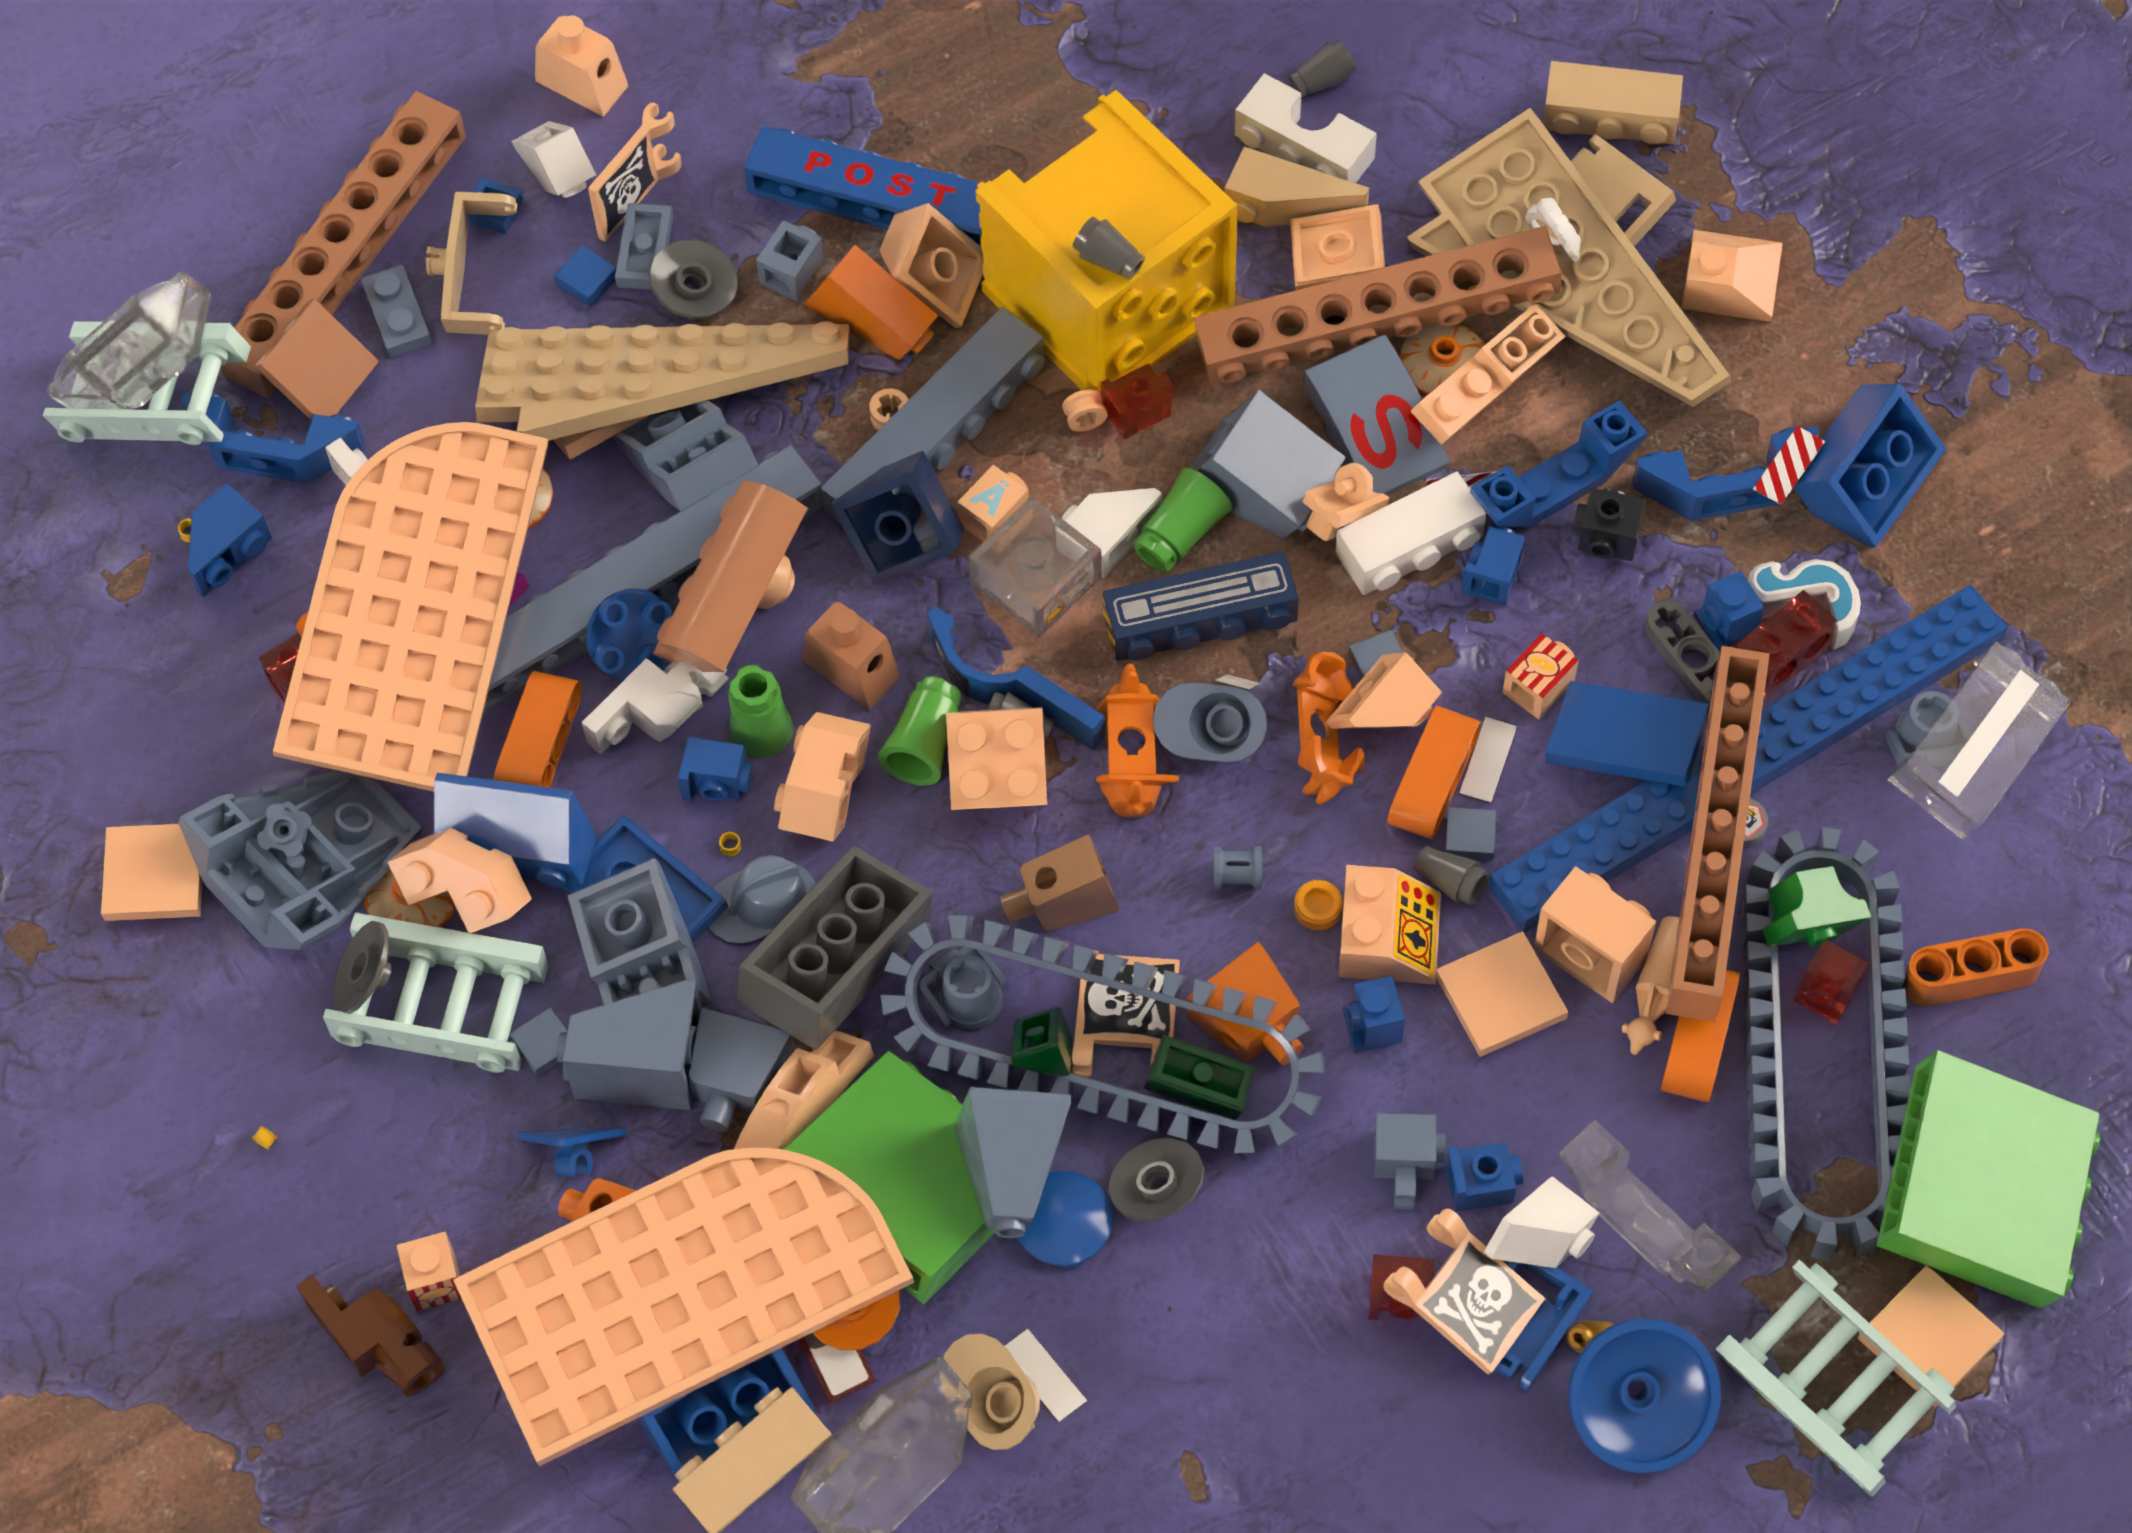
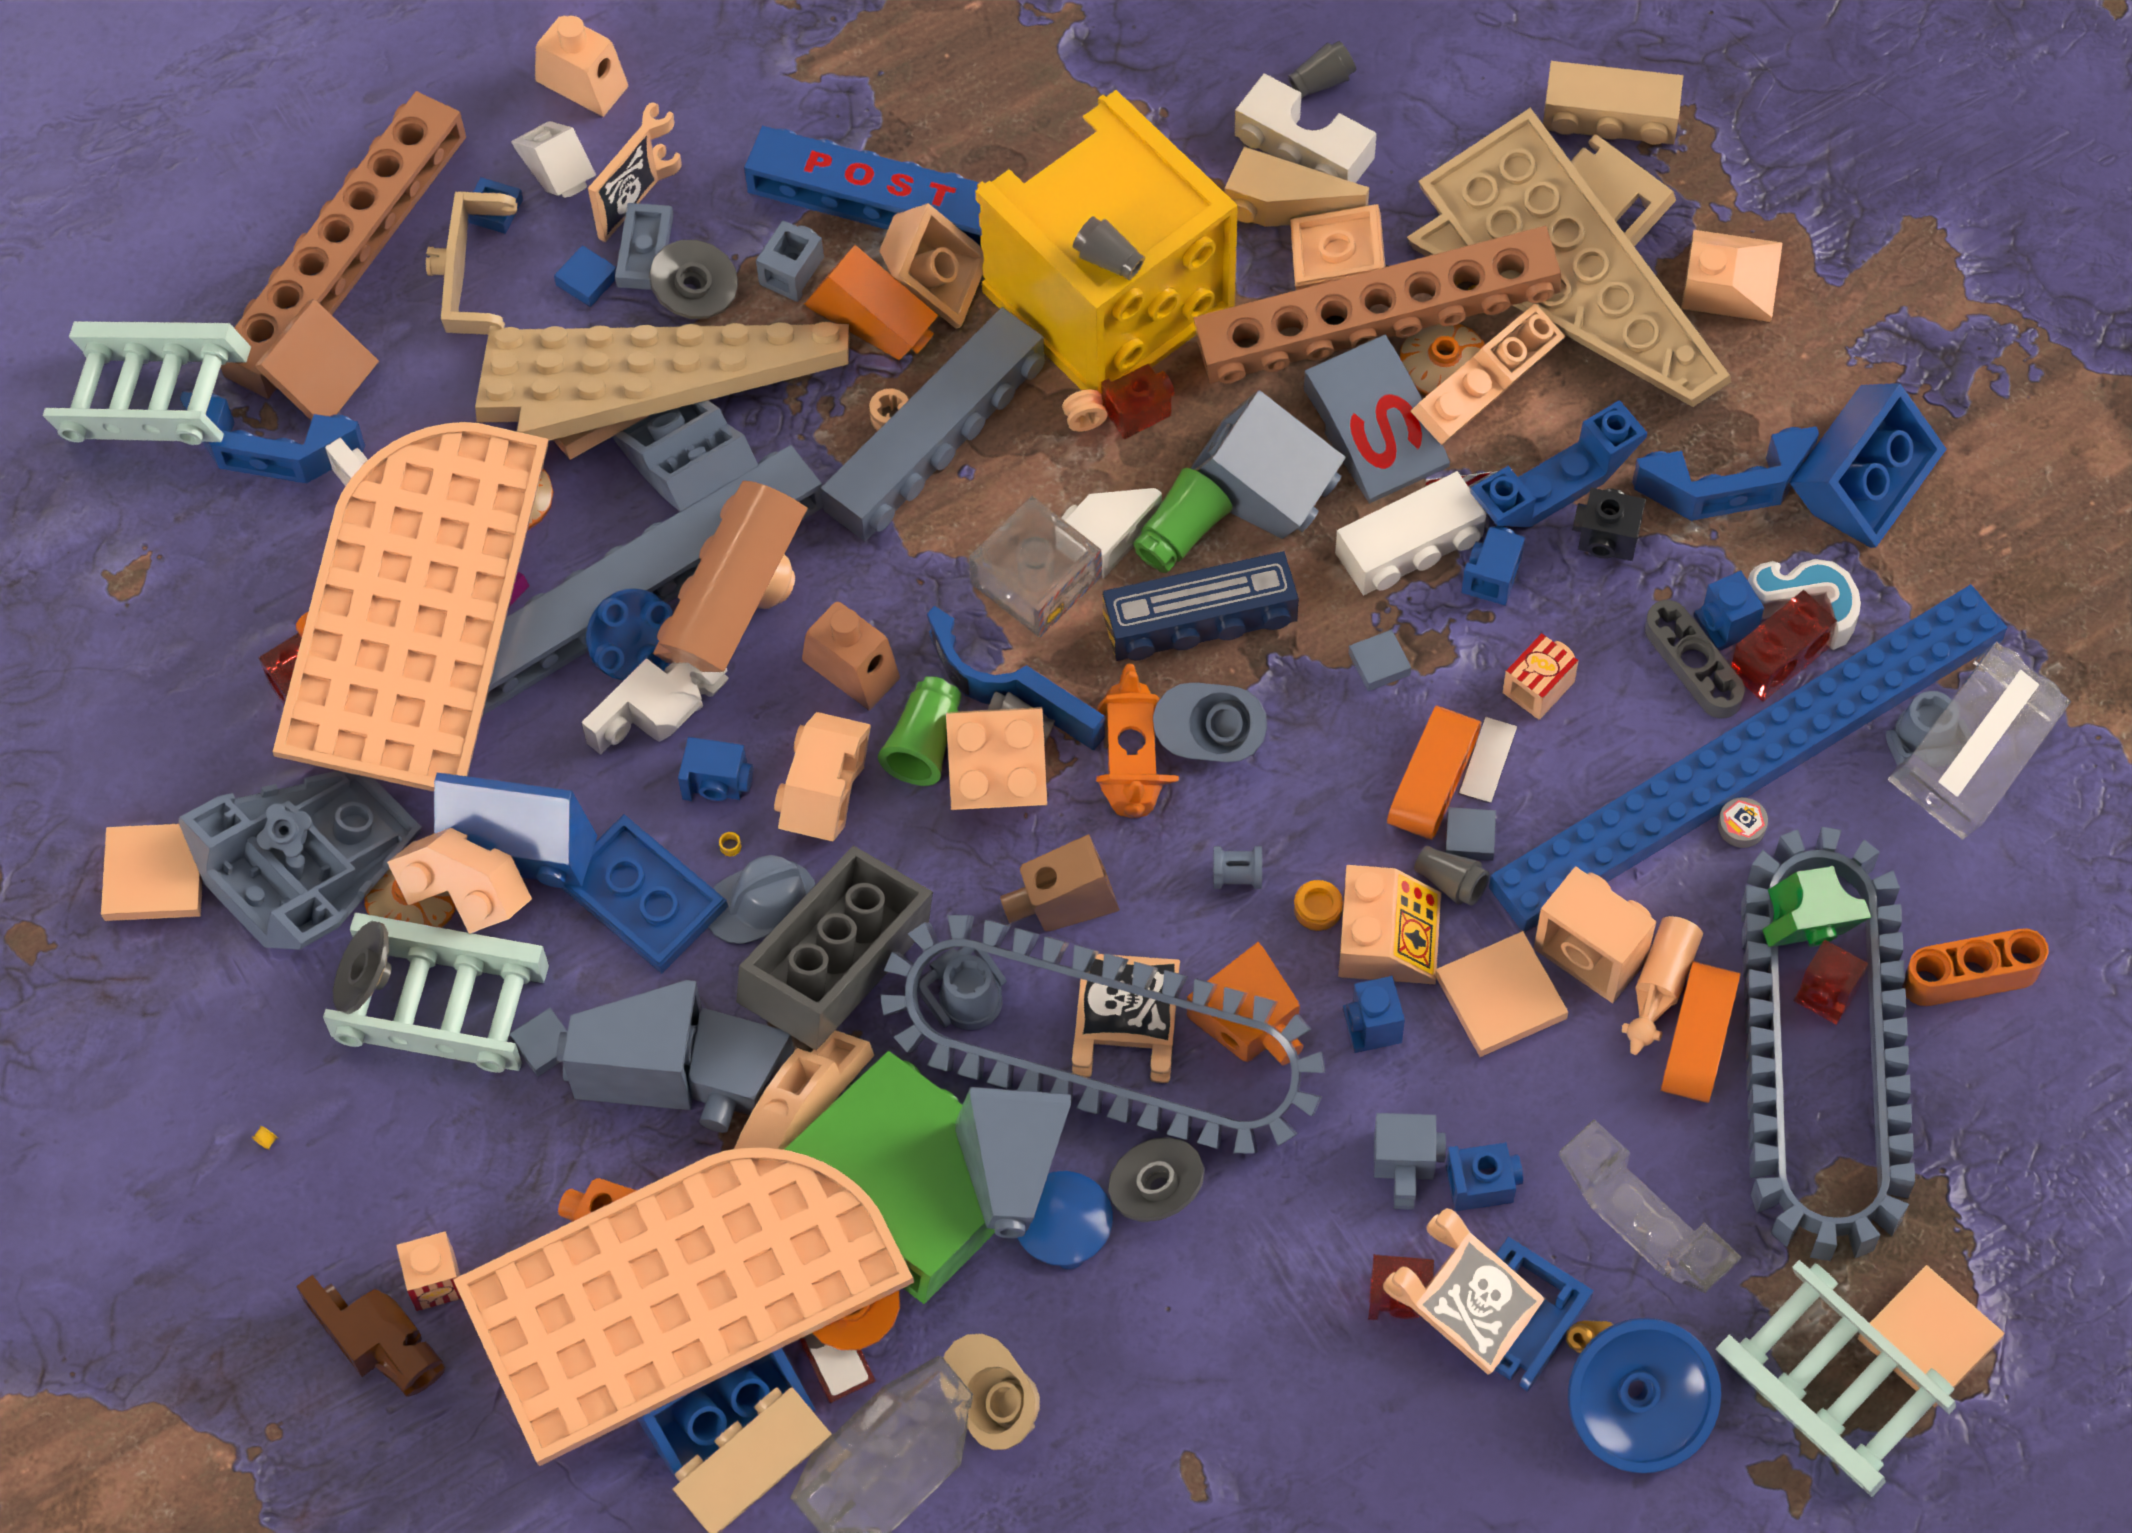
(135, 348): clear wedge -> none
(182, 526): yellow piece -> none
(222, 537): blue slope -> none
(396, 311): sand blue plate -> none
(539, 730): orange beam -> none
(572, 1144): blue piece -> none
(635, 935): sand blue slope -> none
(758, 713): bright green plant -> none
(899, 518): dark blue slope -> none
(991, 502): light nougat brick -> none
(1043, 1043): dark green slope -> none
(1051, 1382): white sticker -> none
(1200, 1077): dark green slope -> none
(1236, 681): white sticker -> none
(1319, 691): orange piece -> none
(1342, 501): light nougat hips -> none
(1388, 696): light nougat slope -> none
(1544, 1228): white slope -> none
(1549, 212): white piece -> none
(1627, 733): blue tile -> none
(1717, 835): nougat brick -> none
(1789, 465): sticker -> none
(1989, 1180): brick -> none

